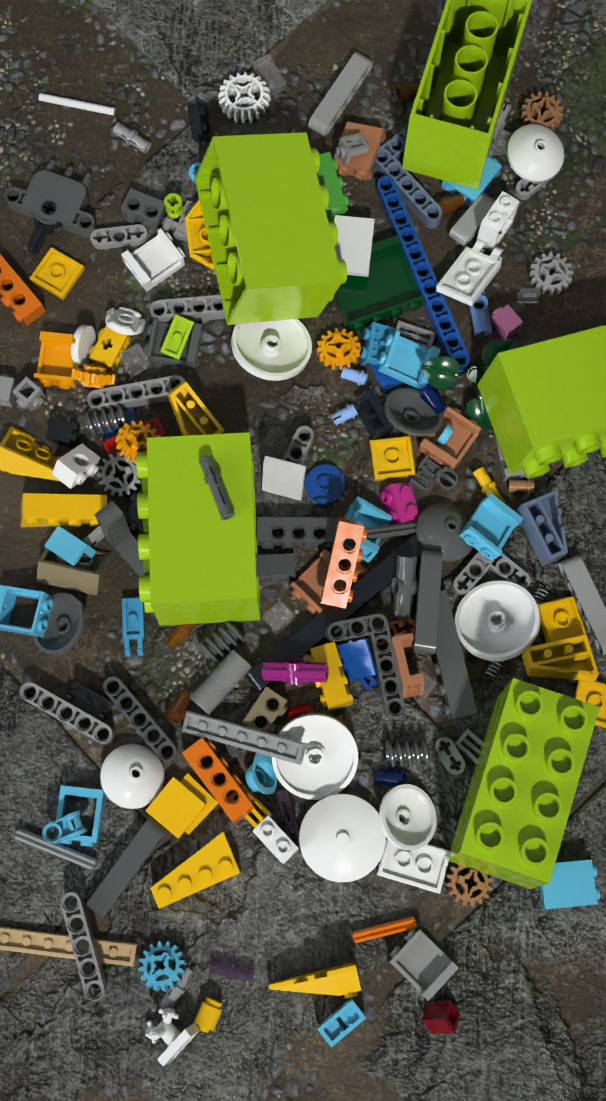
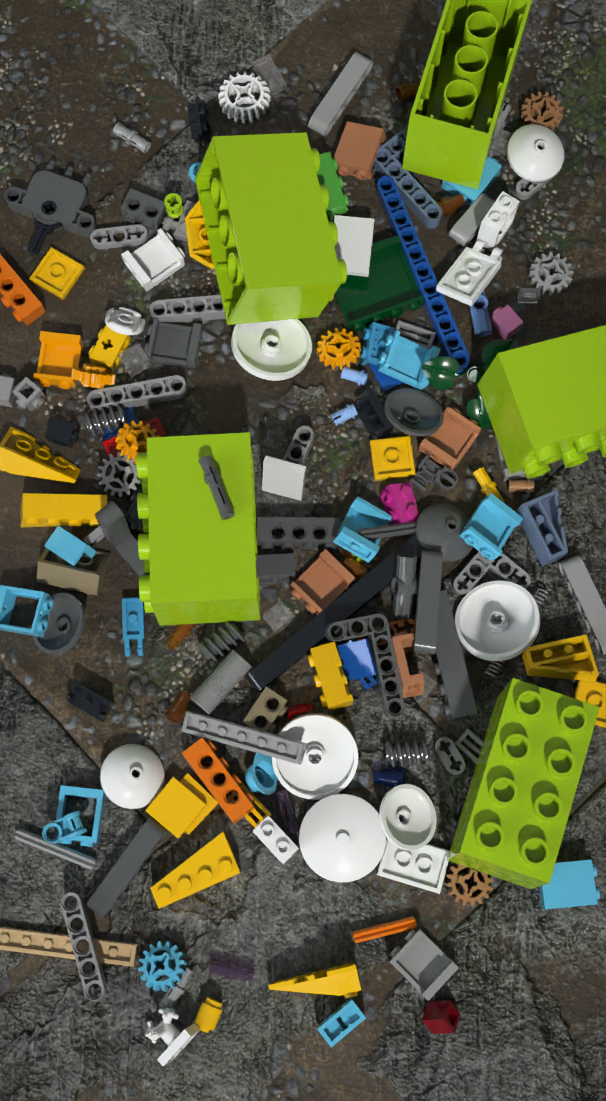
(58, 709): light grey beam -> none
(76, 466): white brick -> none
(77, 104): white bar -> none
(85, 339): white tile -> none
(135, 710): dark grey beam -> none
(177, 336): lime plate -> none
(191, 412): yellow wedge -> none
(295, 671): magenta piece -> none
(325, 484): blue tile -> none
(345, 529): brick -> none
(351, 146): light grey bracket -> none
(432, 398): clear blue cone -> none
(445, 434): medium azure tile -> none
(560, 619): yellow tile -> none

